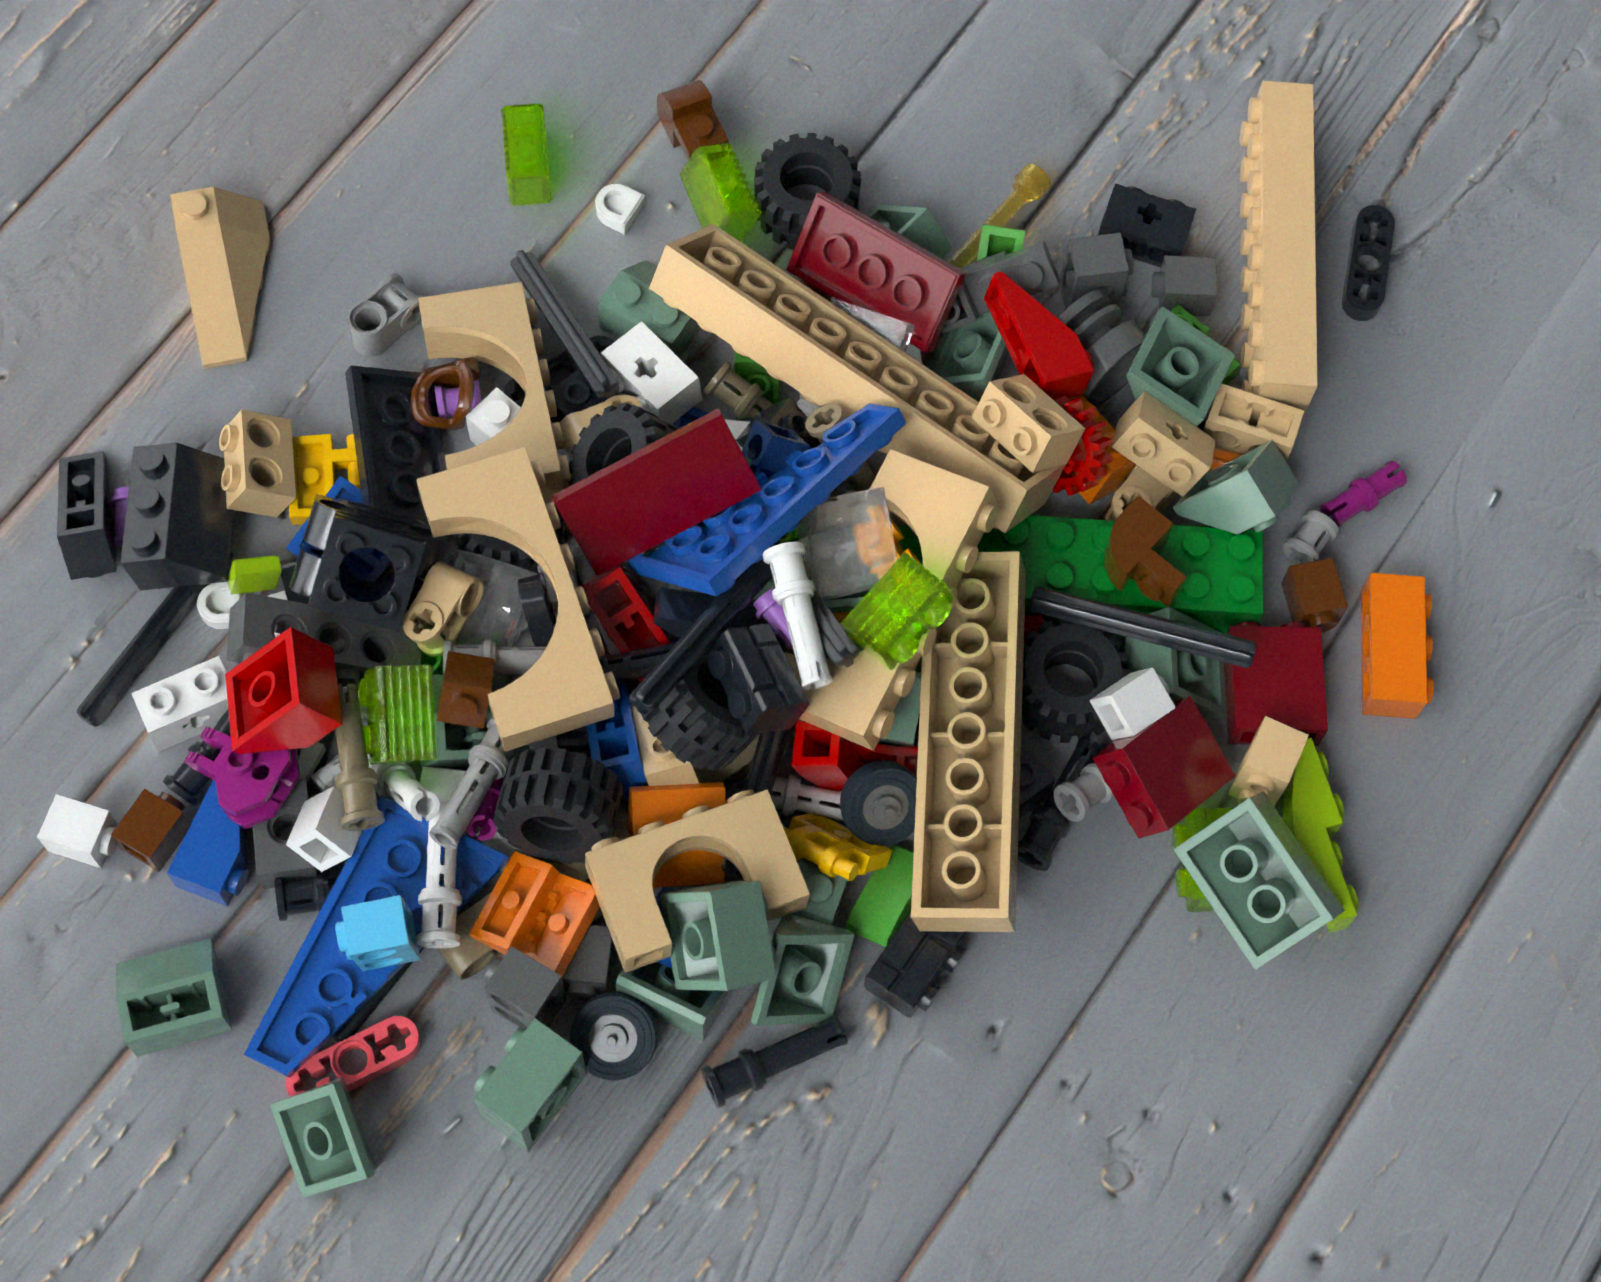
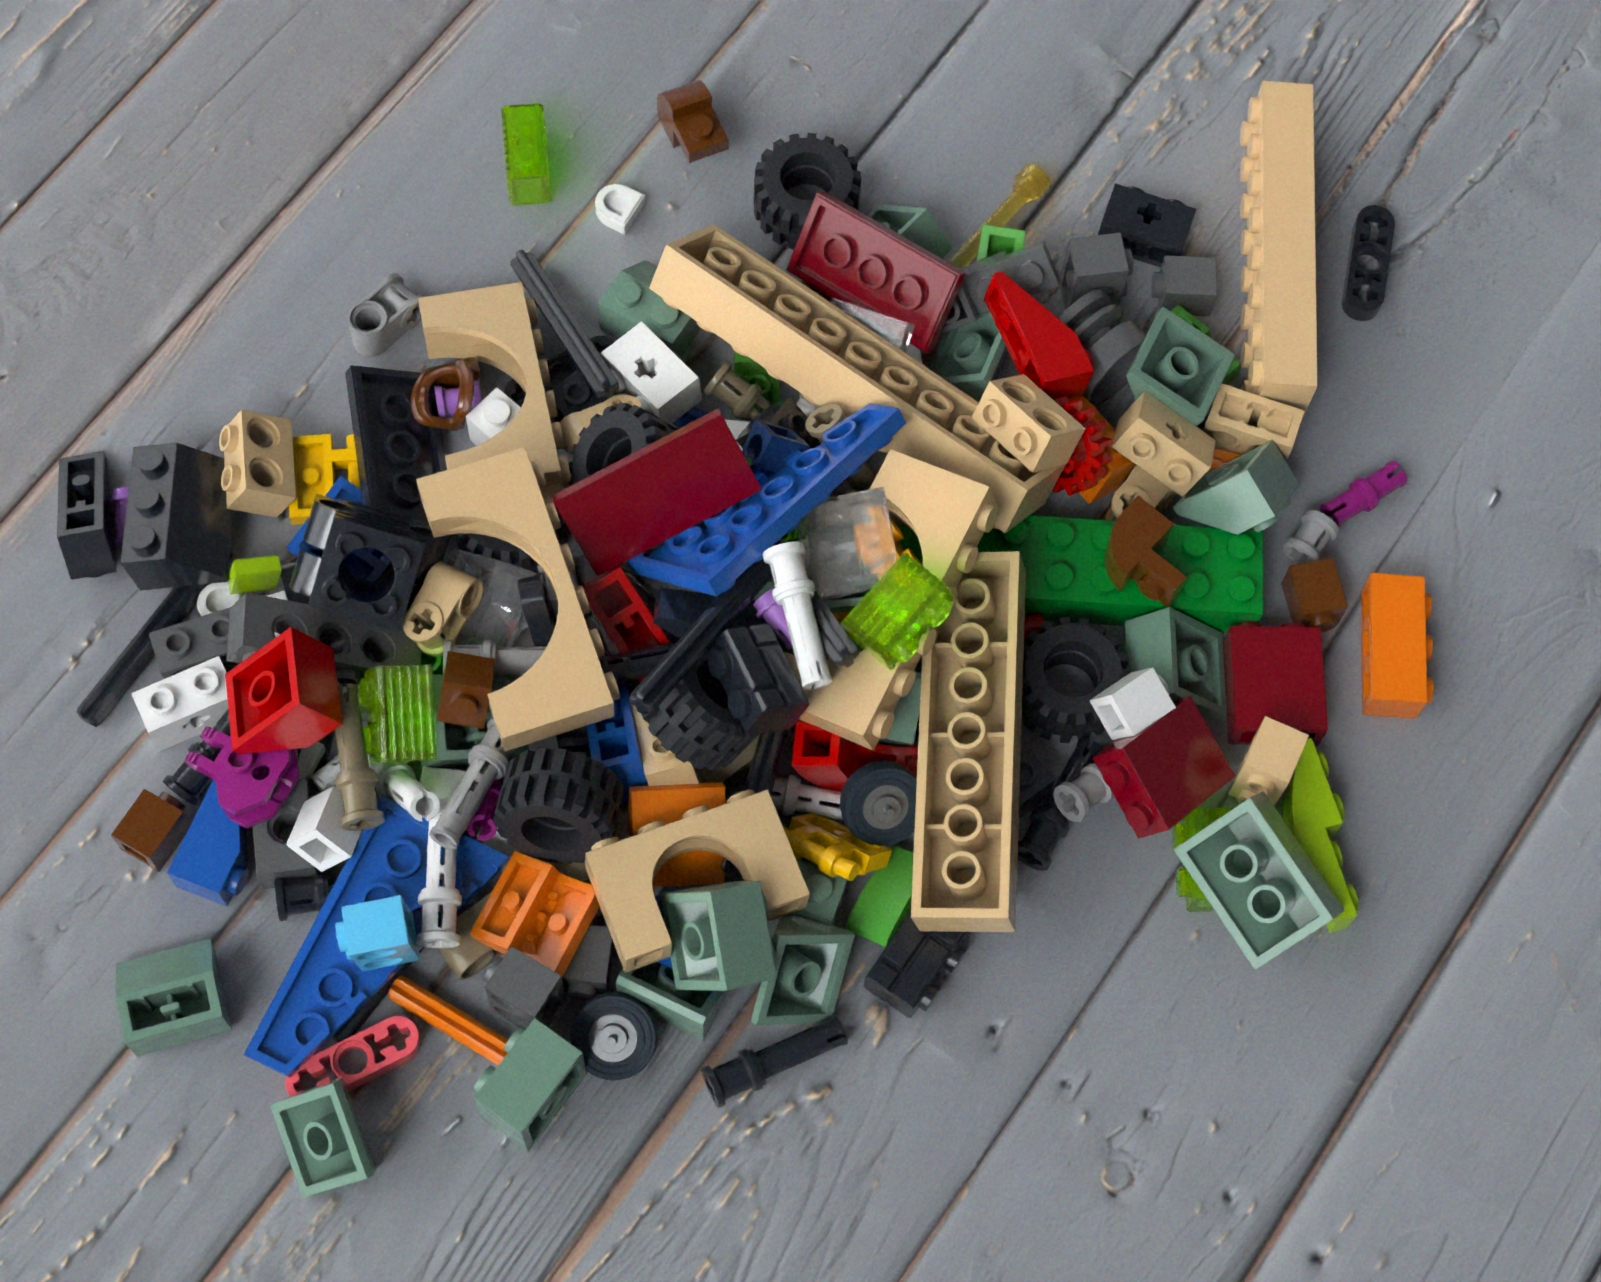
(78, 831): white brick -> none
(192, 643): none -> dark grey brick
(223, 261): tan wedge -> none
(448, 1019): none -> orange axle
(720, 190): clear neon green brick -> none
(1143, 626): black axle -> none

